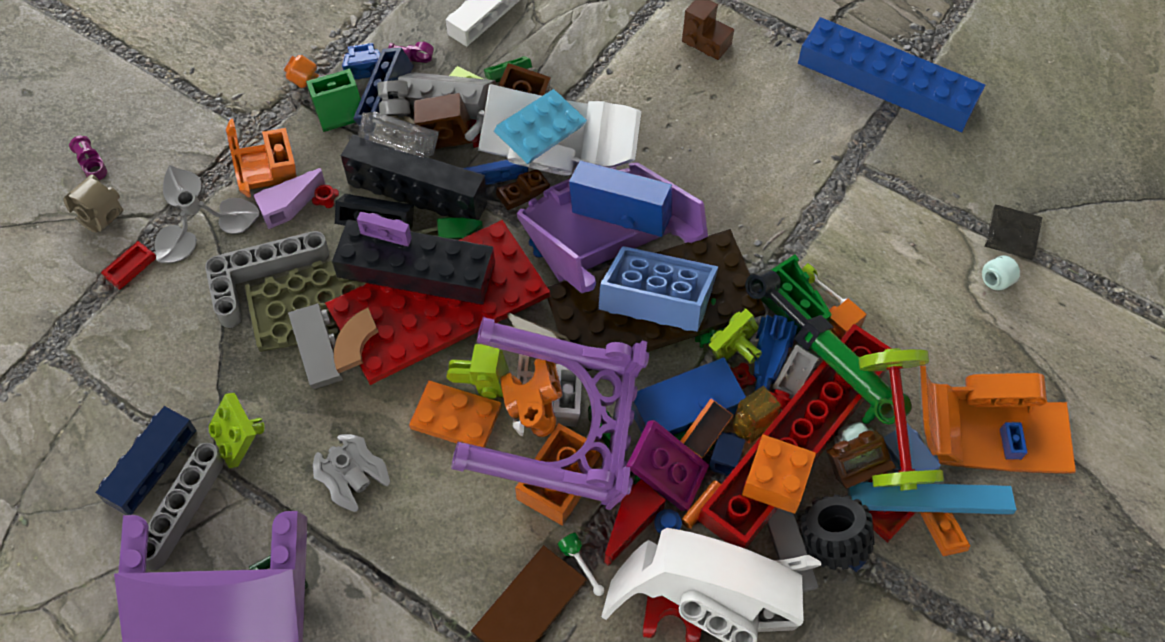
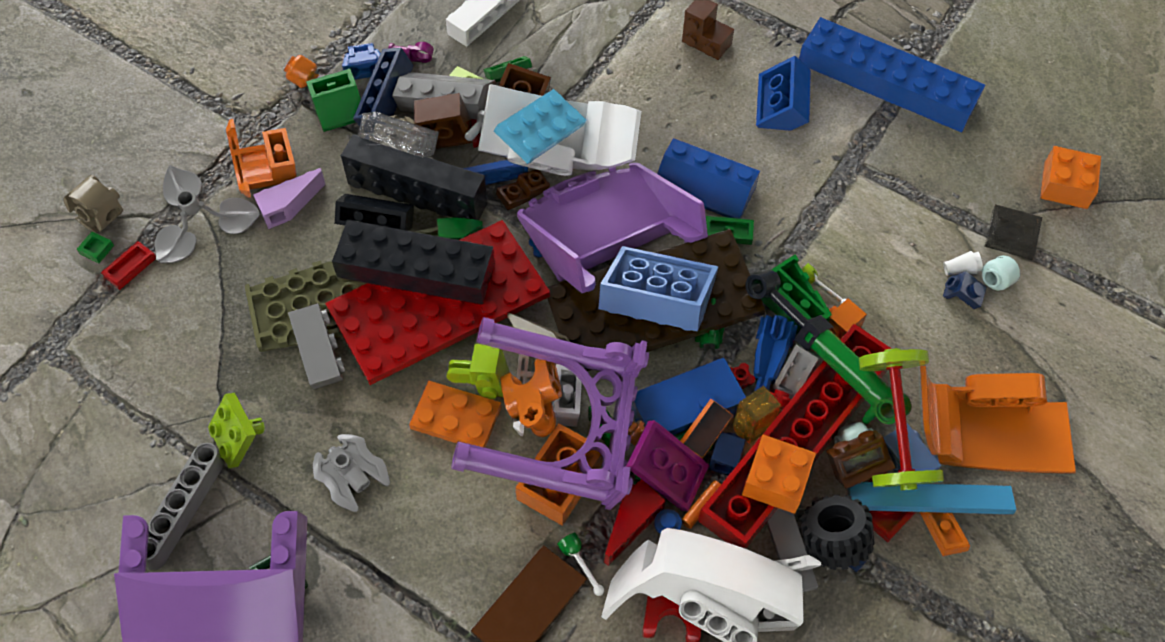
(87, 163): magenta connector -> none
(95, 247): none -> green plate
(146, 461): dark blue brick -> none
(258, 266): light grey beam -> none
(325, 191): red plate -> none
(352, 340): medium nougat tile -> none
(384, 229): medium lavender plate -> none
(393, 106): light grey wheel -> none
(621, 198): blue brick -> none
(635, 431): none -> orange plate
(715, 180): none -> blue slope
(736, 338): lime plate -> none
(741, 228): none -> green plate
(784, 96): none -> blue slope
(965, 288): none -> dark blue bracket
(967, 262): none -> white cone
(1013, 440): blue piece -> none
(1070, 177): none -> orange brick

